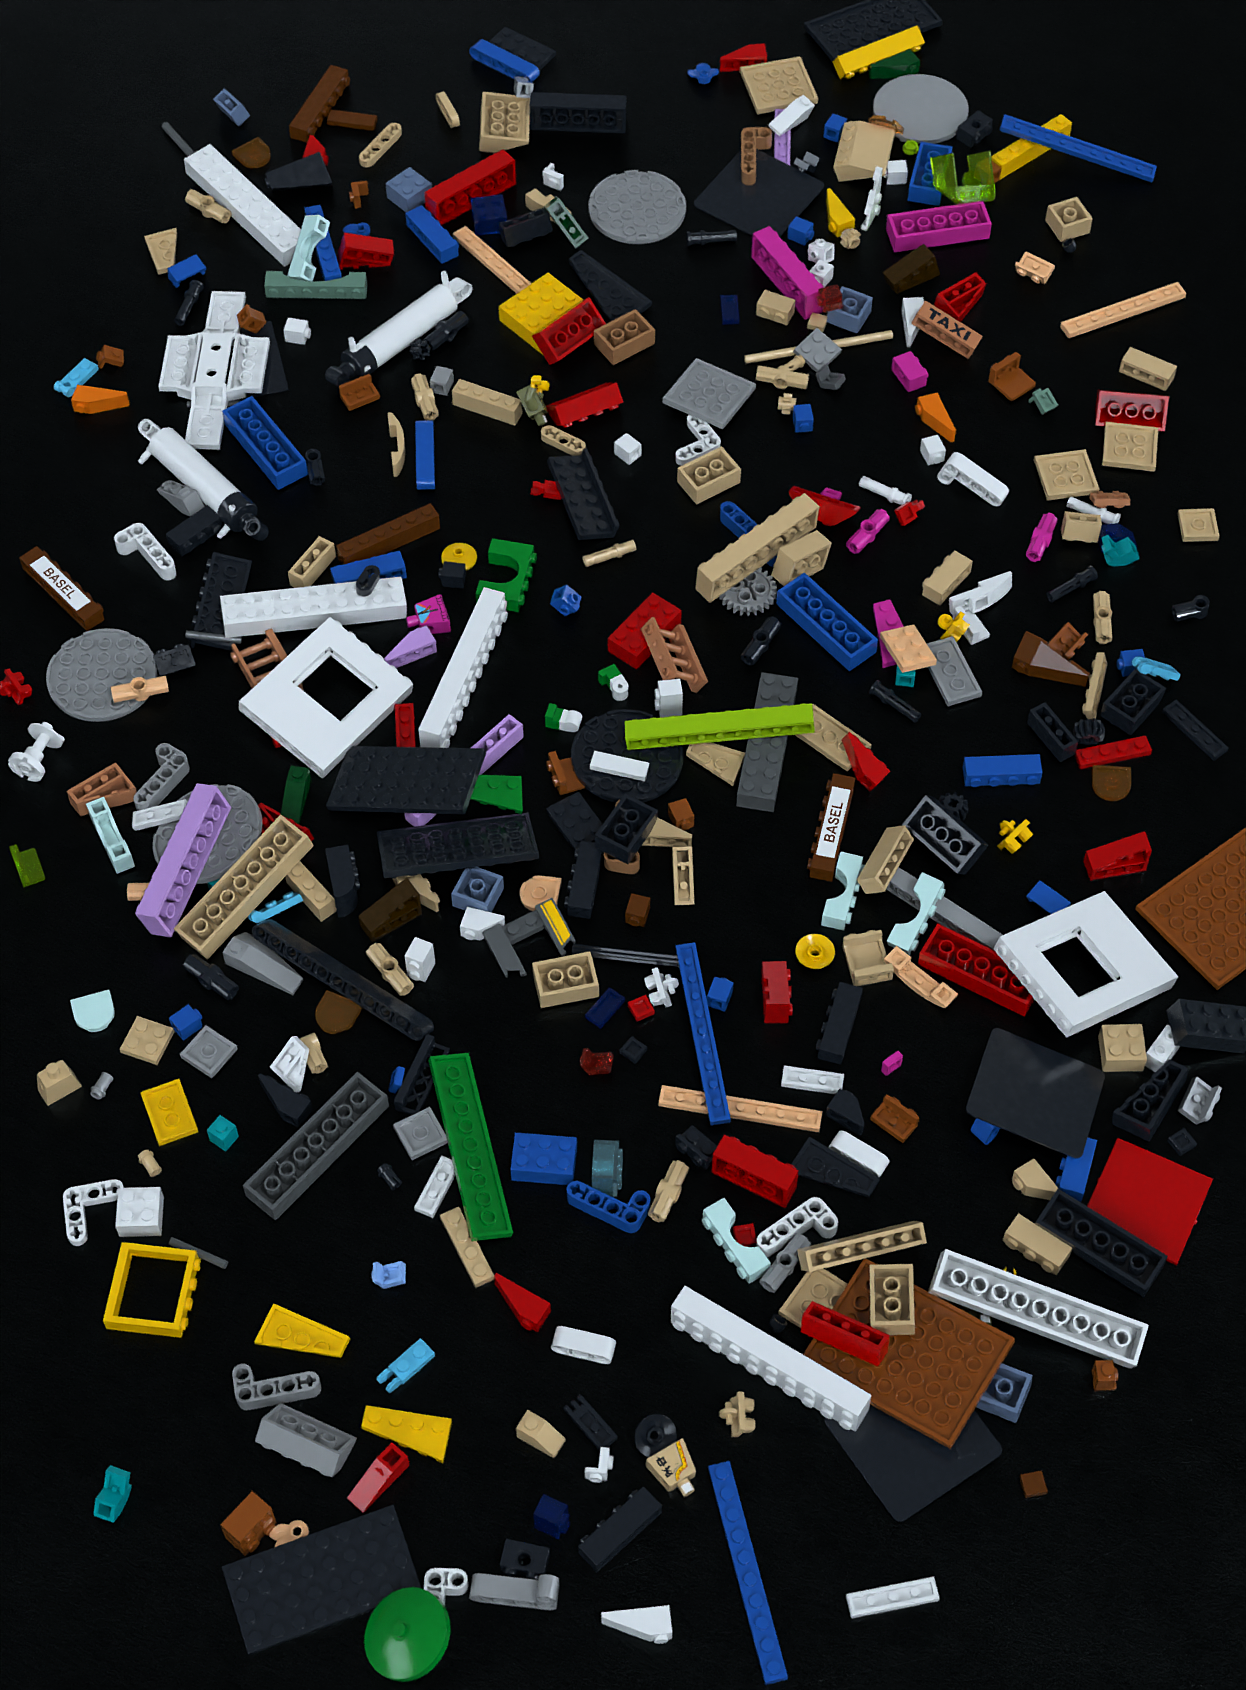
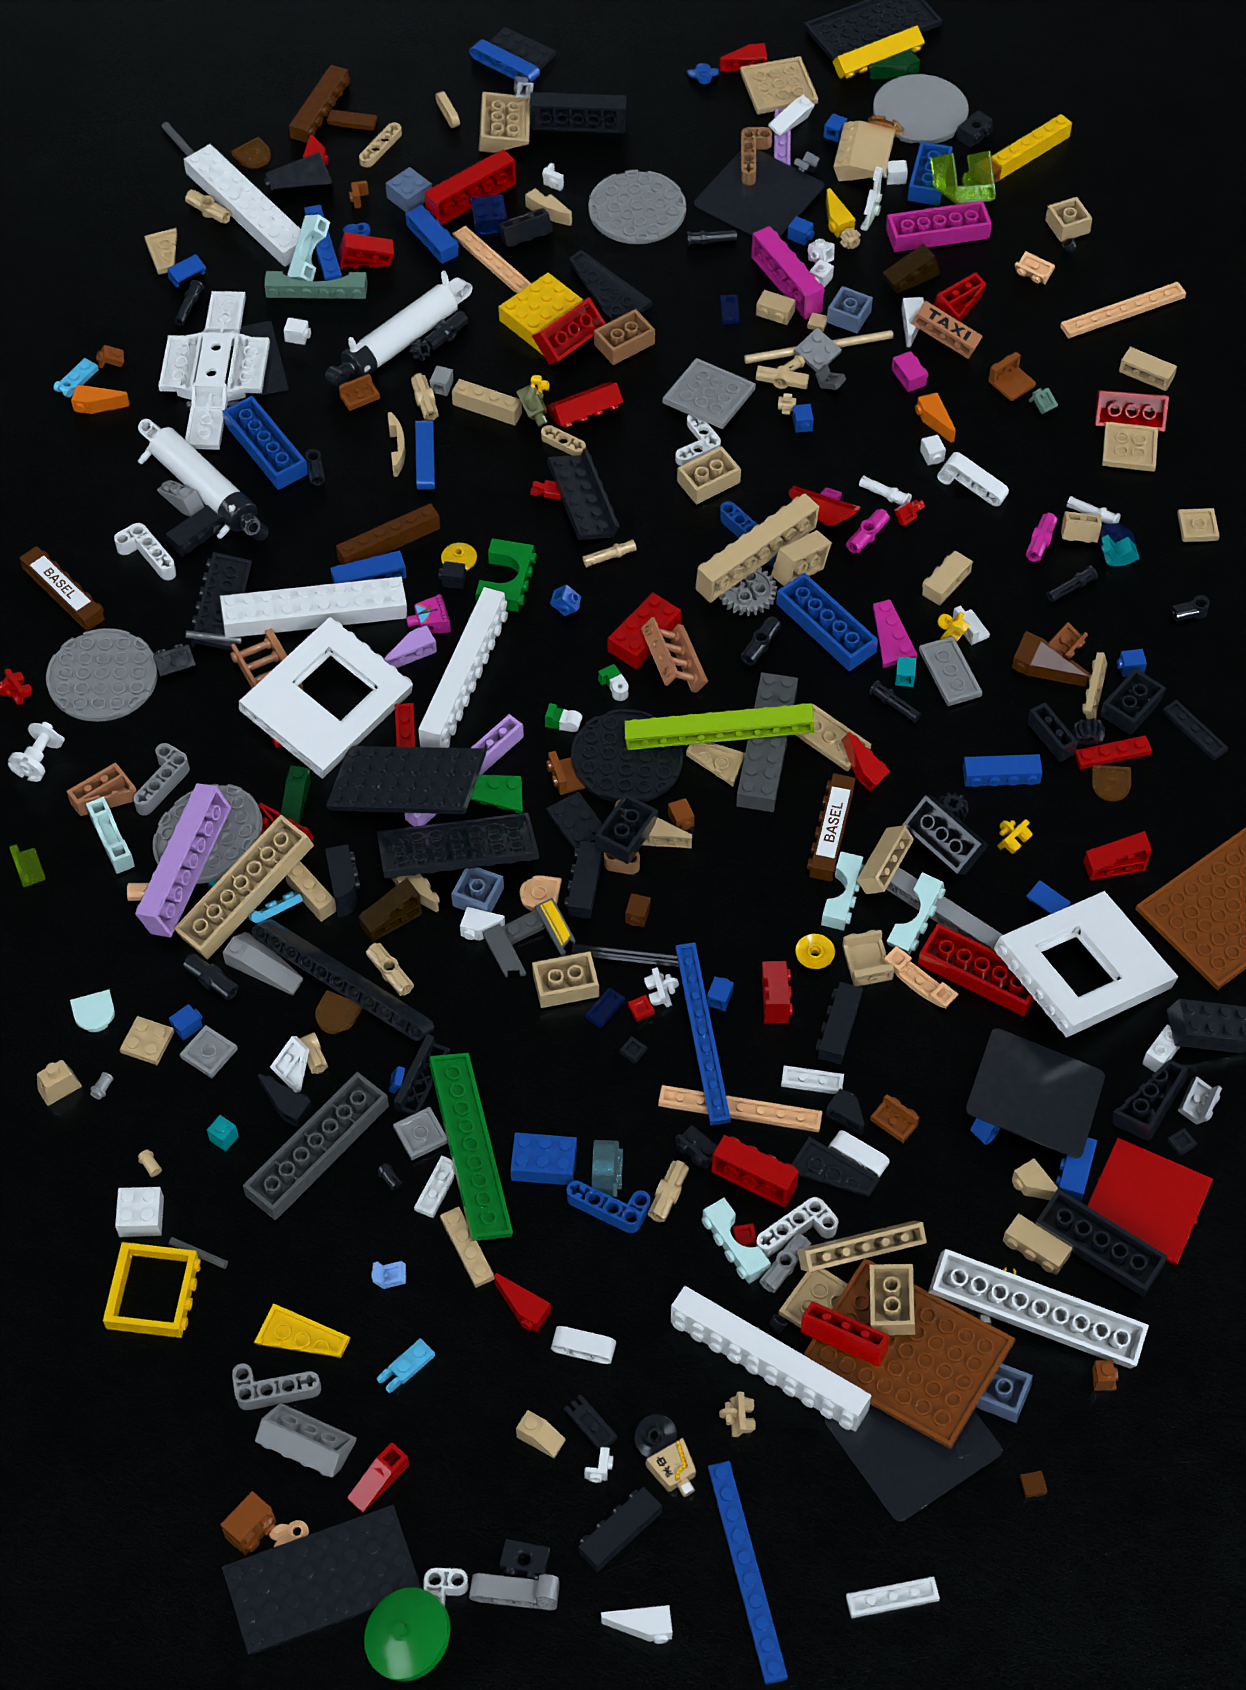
(82, 1200): white beam -> none
(113, 1495): teal brick -> none
(139, 689): light nougat piece -> none
(158, 815): white tile -> none
(169, 1112): yellow tile -> none
(231, 107): sand blue brick -> none
(251, 319): dark orange brick -> none
(312, 563): tan brick -> none
(364, 579): black beam -> none
(412, 1430): yellow wing -> none
(419, 959): white brick -> none
(551, 1517): clear blue brick -> none
(565, 222): slope -> none
(596, 1062): clear red bracket -> none
(619, 766): white tile -> none
(627, 448): white panel -> none
(669, 698): white brick -> none
(683, 875): tan slope -> none
(830, 298): clear red brick -> none
(892, 1063): dark pink tile -> none
(908, 648): light nougat plate -> none
(910, 147): lime plate -> none
(986, 594): white slope -> none
(1066, 474): tan plate -> none
(1078, 148): blue plate -> none
(1102, 617): tan piece -> none
(1114, 499): nougat plate -> none
(1122, 1048): tan brick -> none
(1155, 668): medium azure hinge -> none

